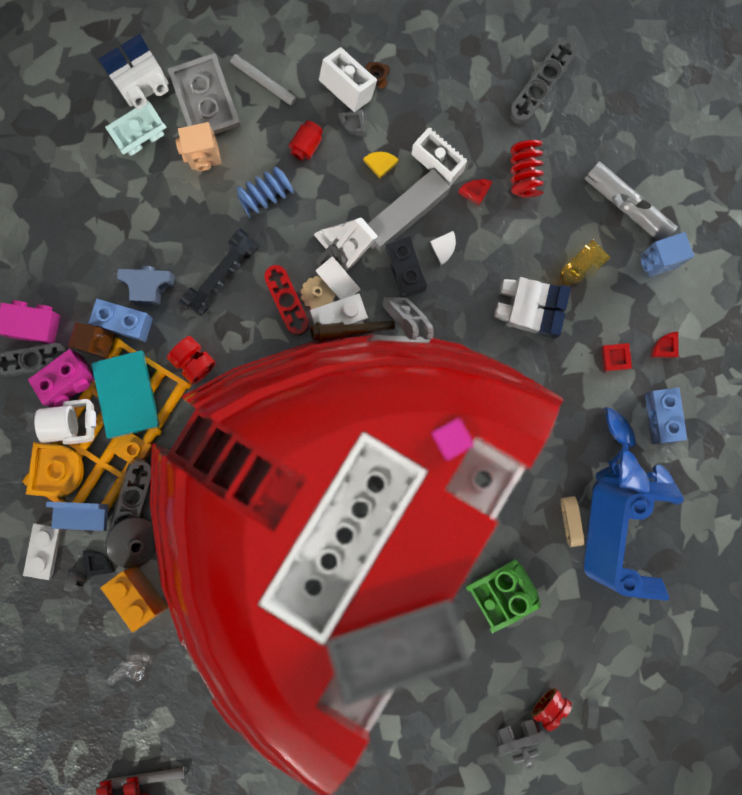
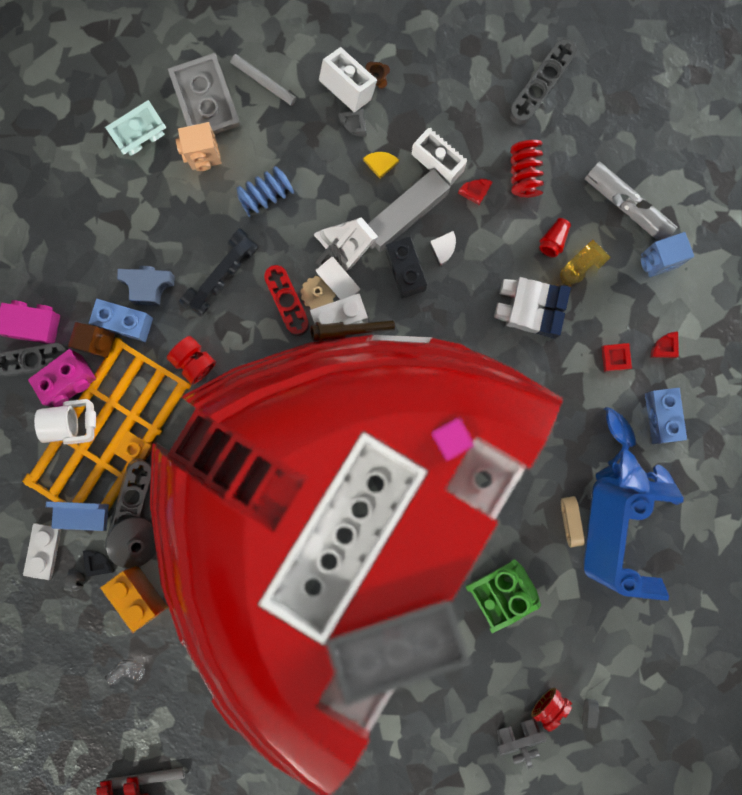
(54, 470): light orange tile -> none
(125, 394): teal tile -> none
(141, 79): white hips -> none
(306, 140): red brick -> none
(408, 317): light grey hinge -> none
(555, 238): none -> red cone

